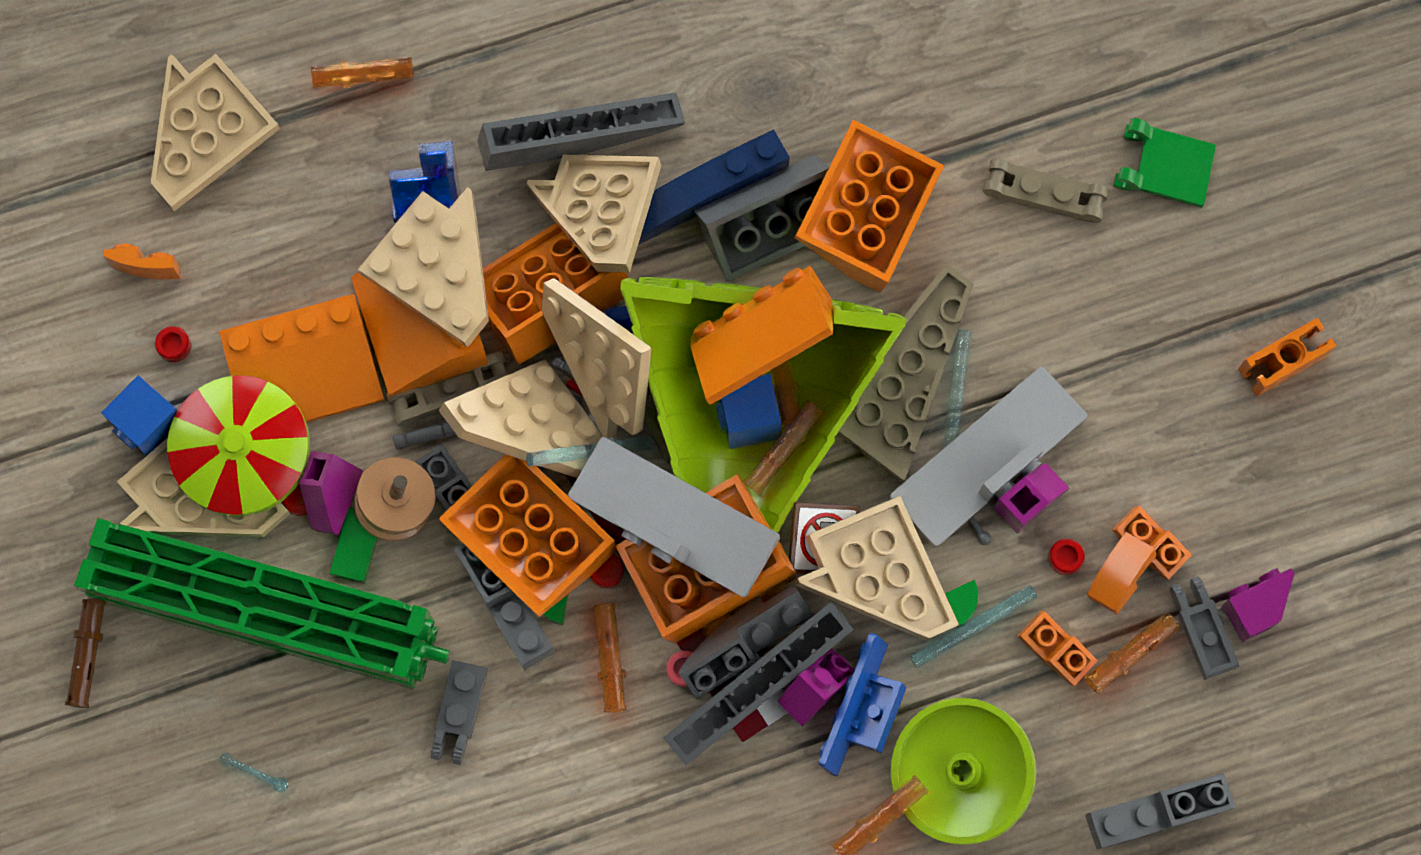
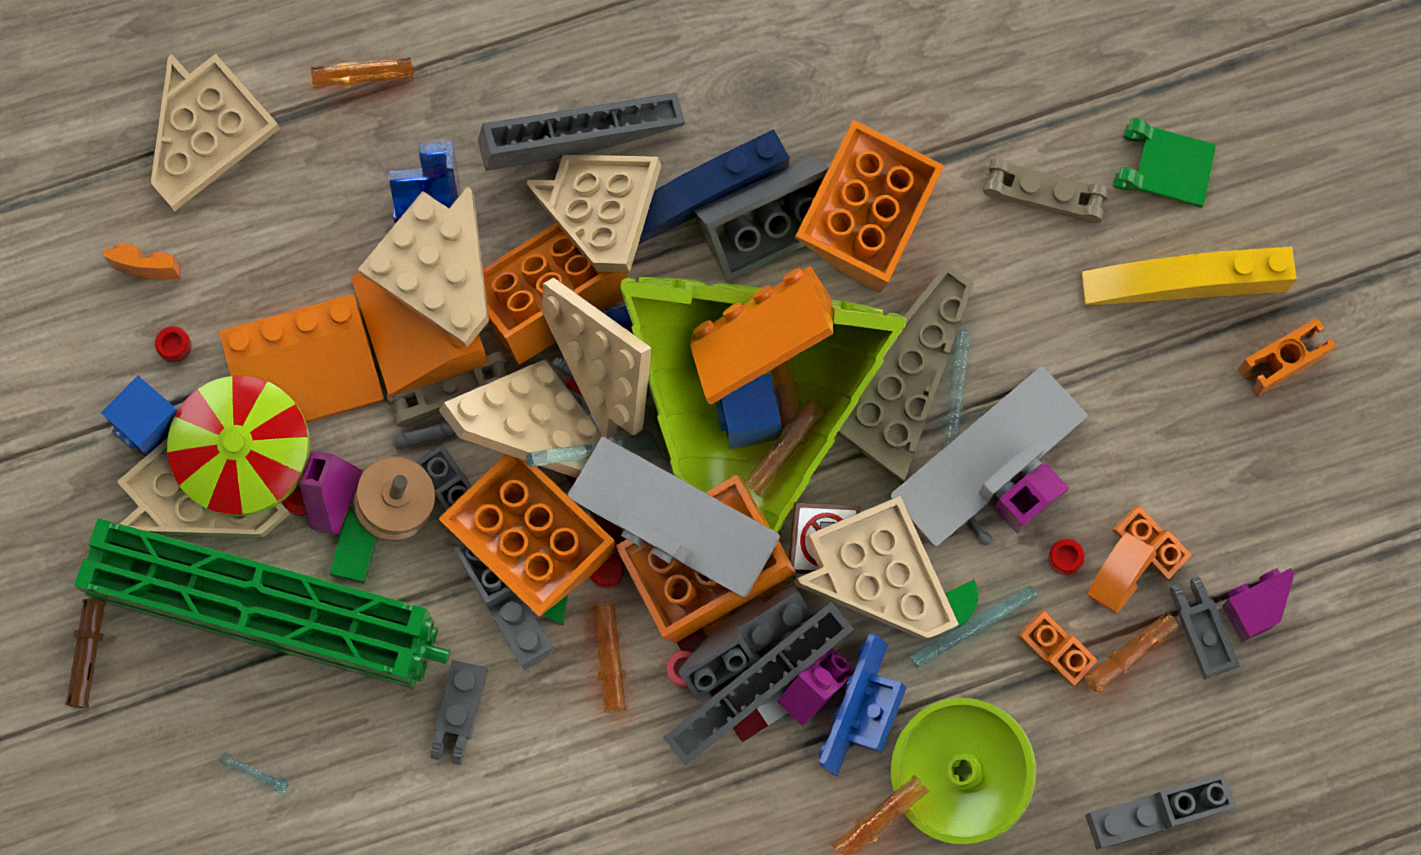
(1192, 277): none -> yellow slope

